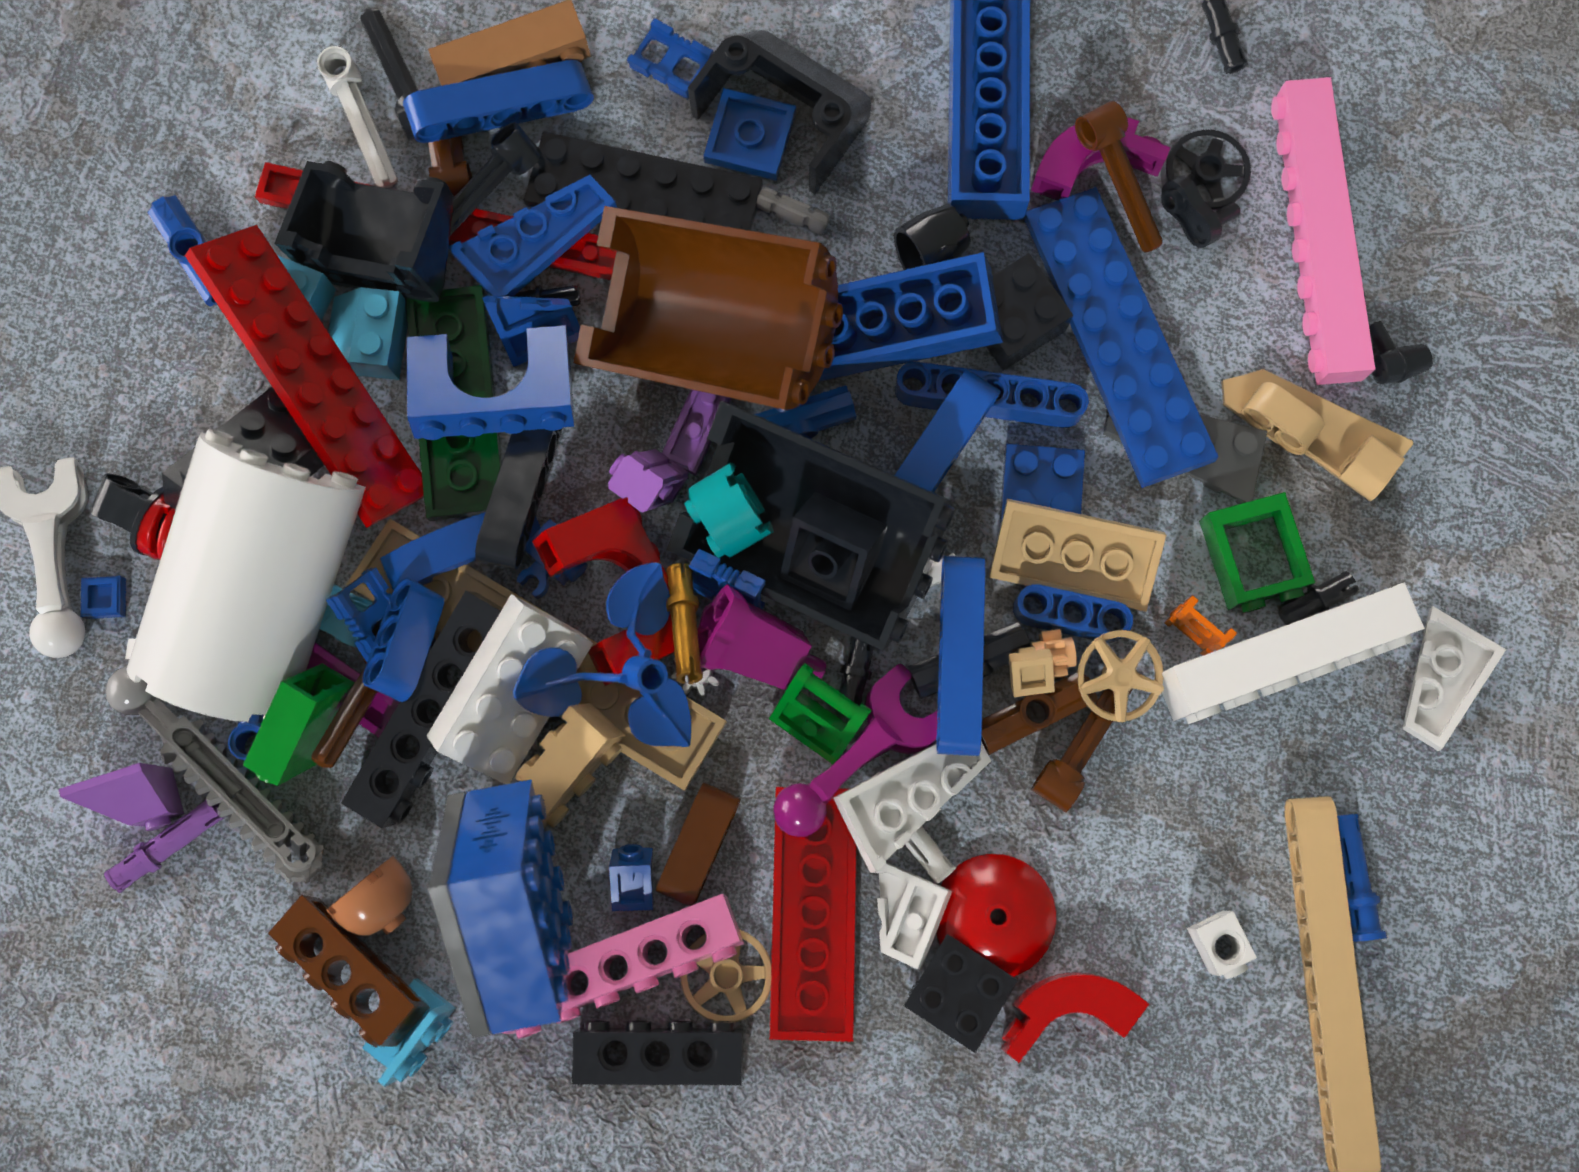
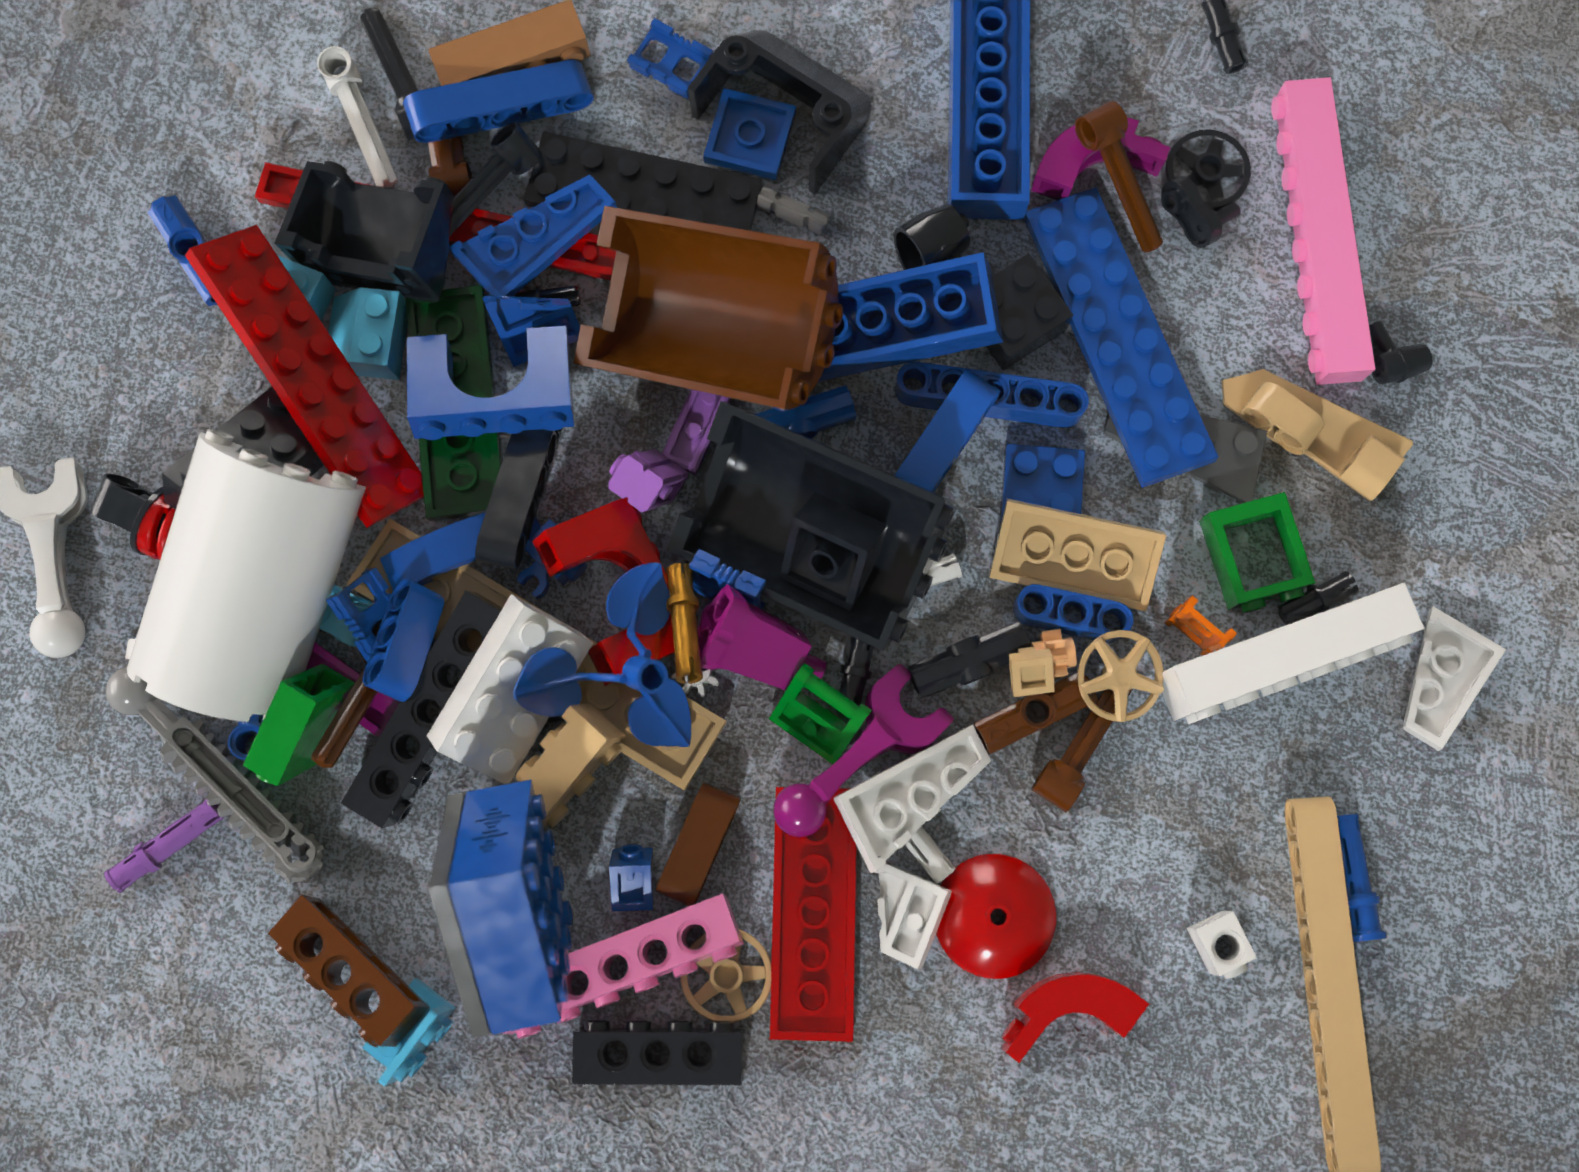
(103, 597): blue tile -> none
(131, 795): medium lavender slope -> none
(375, 901): nougat cylinder -> none
(728, 511): teal brick -> none
(960, 993): black hinge -> none
(961, 656): blue beam -> none

